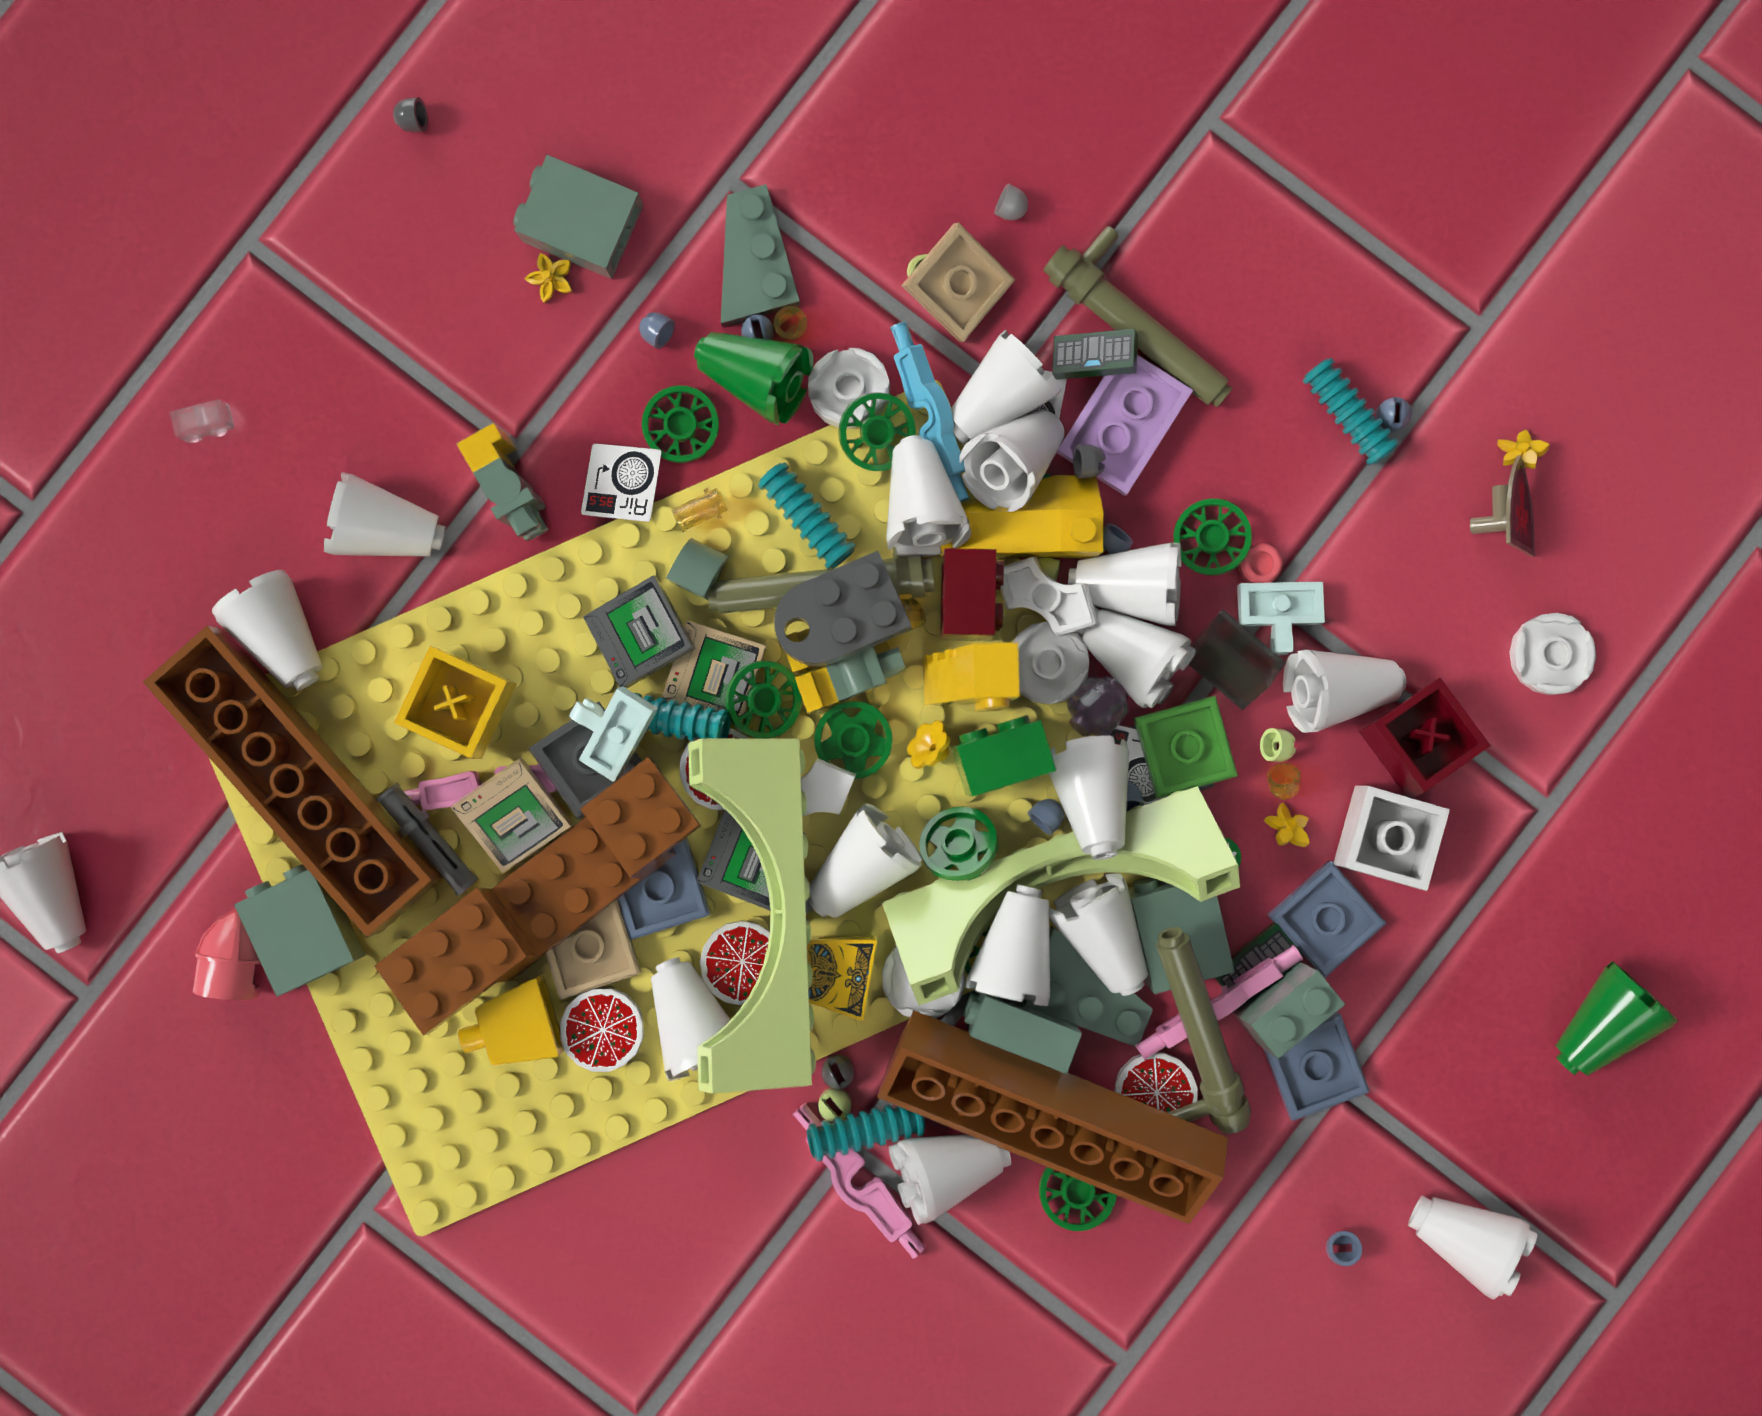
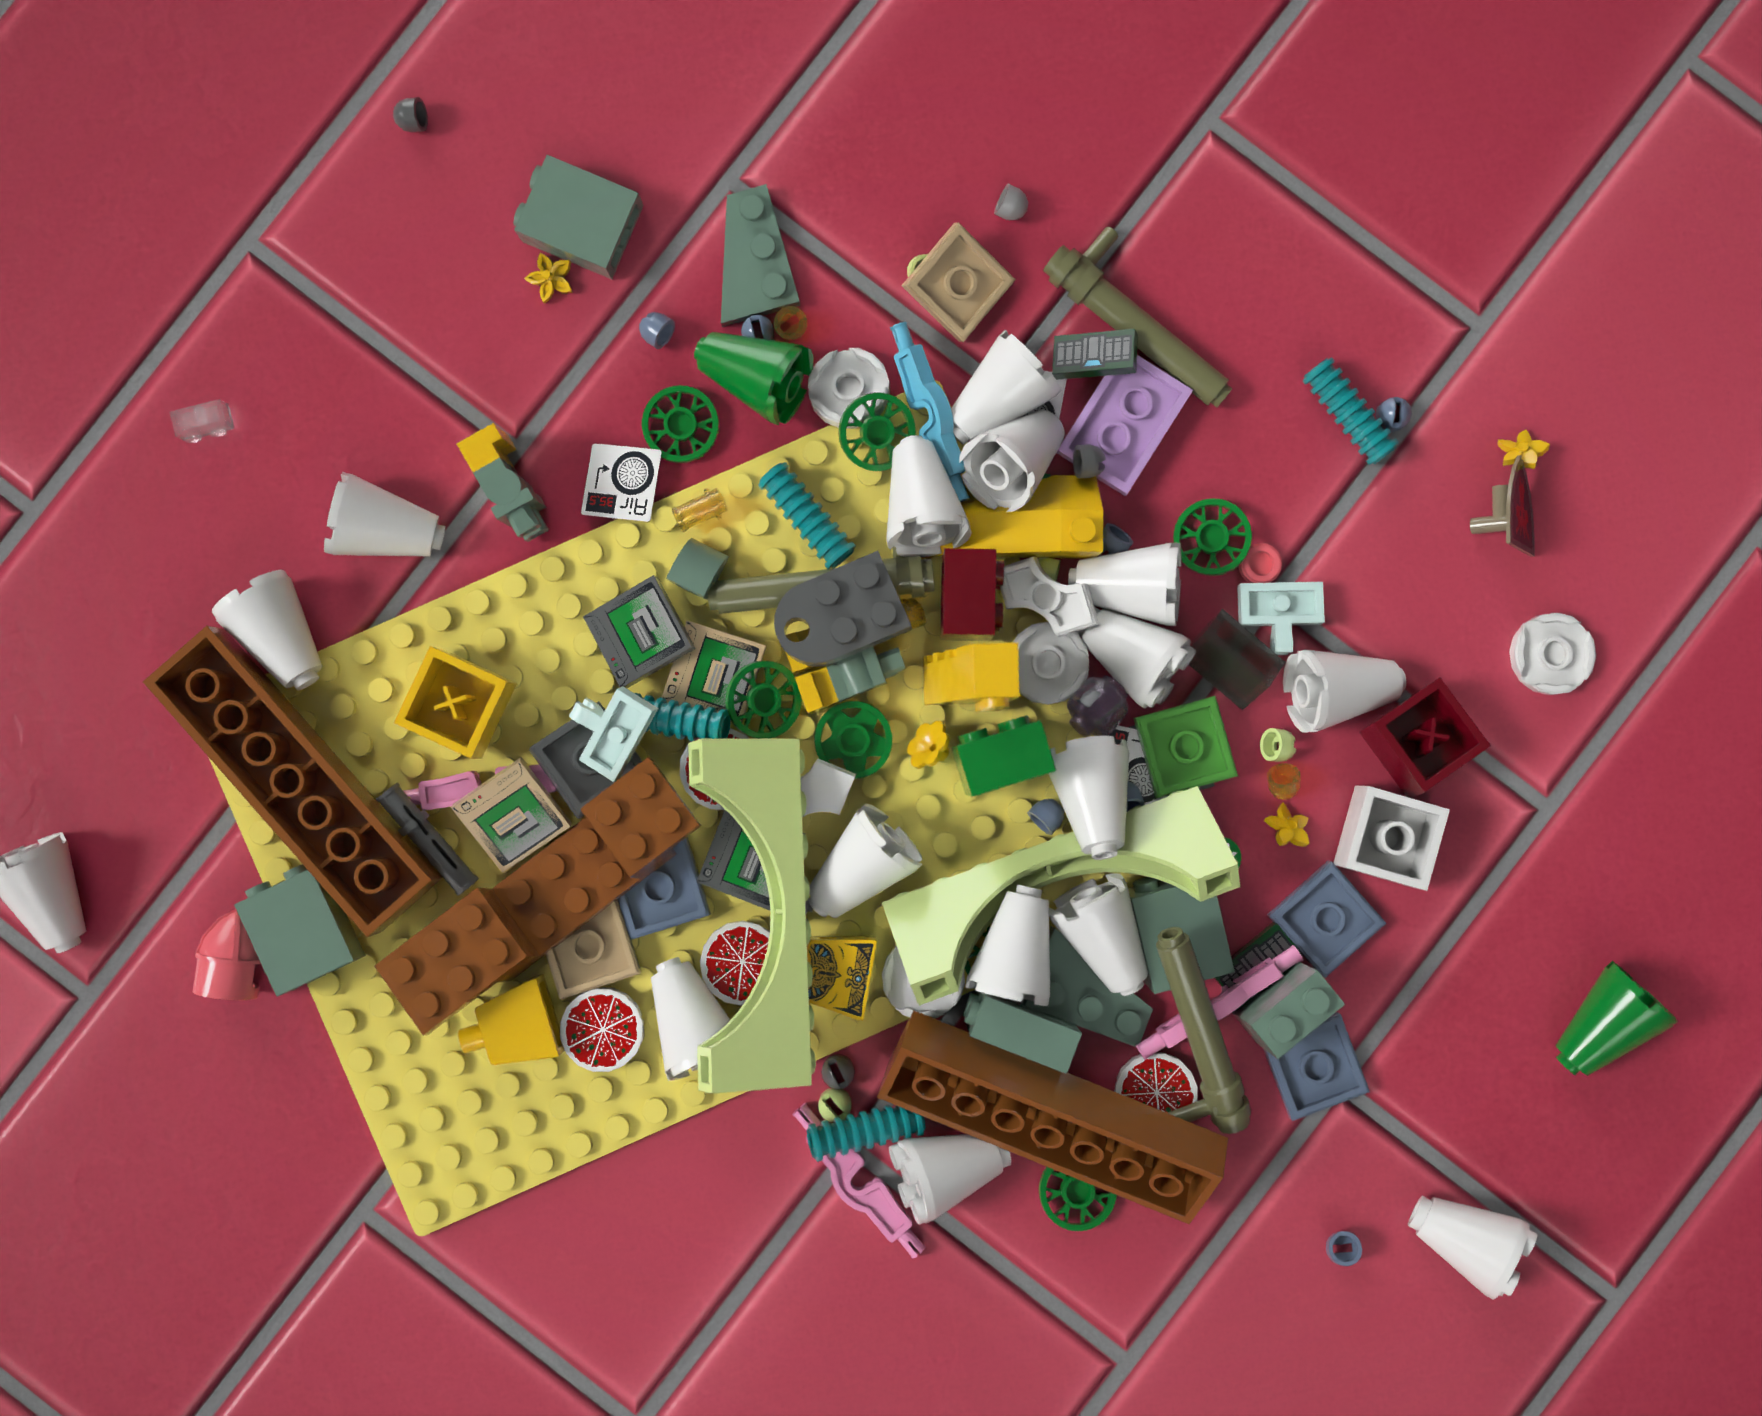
(959, 844): green wheel -> none

